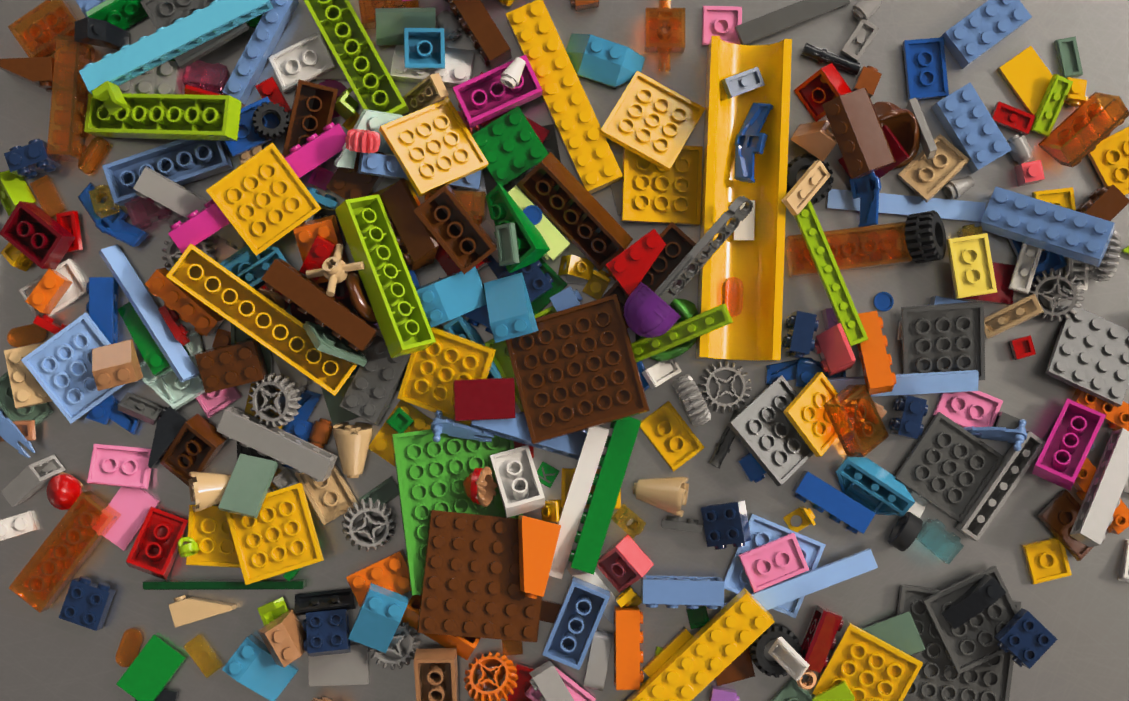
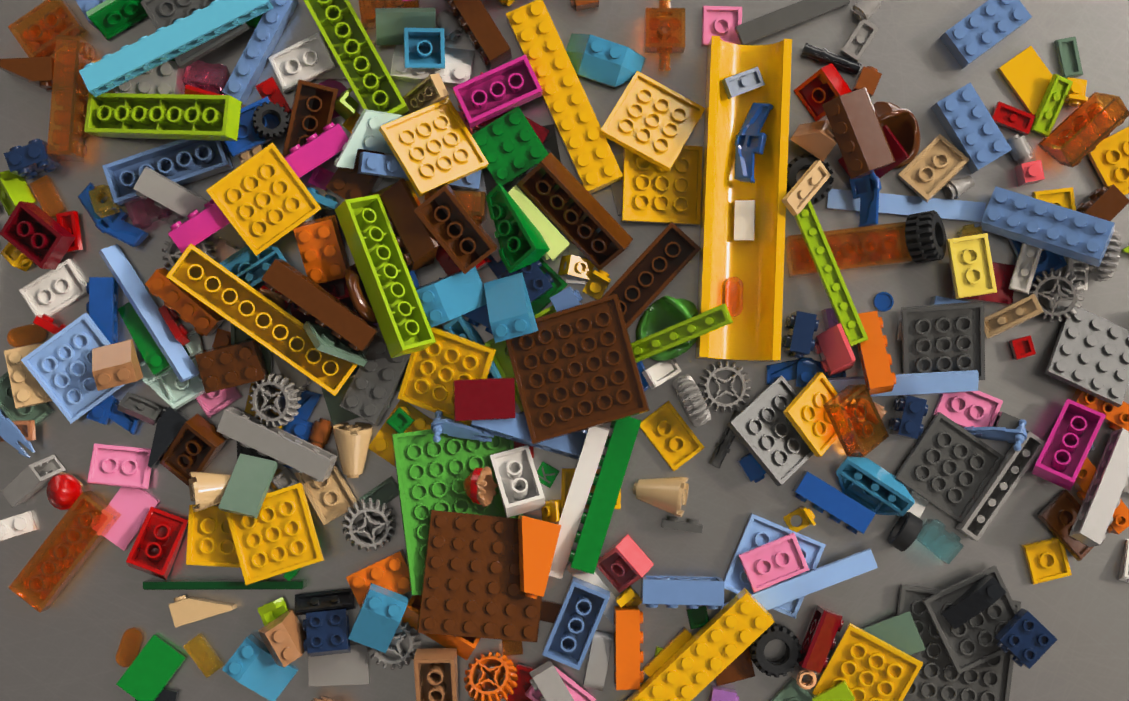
(48, 291): orange brick -> none
(87, 603): dark blue brick -> none
(93, 155): clear orange tile -> none
(100, 33): black slope -> none
(111, 96): lime panel -> none
(187, 549): lime tile -> none
(317, 255): red plate -> none
(334, 270): tan bar -> none
(362, 141): coral gear -> none
(507, 244): sand green tile -> none
(512, 74): white cone -> none
(533, 213): blue piece -> none
(623, 515): clear yellow brick -> none
(635, 261): red wedge -> none
(649, 311): piece -> none
(726, 524): dark blue brick -> none
(788, 658): white tile -> none
(925, 68): blue plate -> none
(925, 135): light grey tile -> none

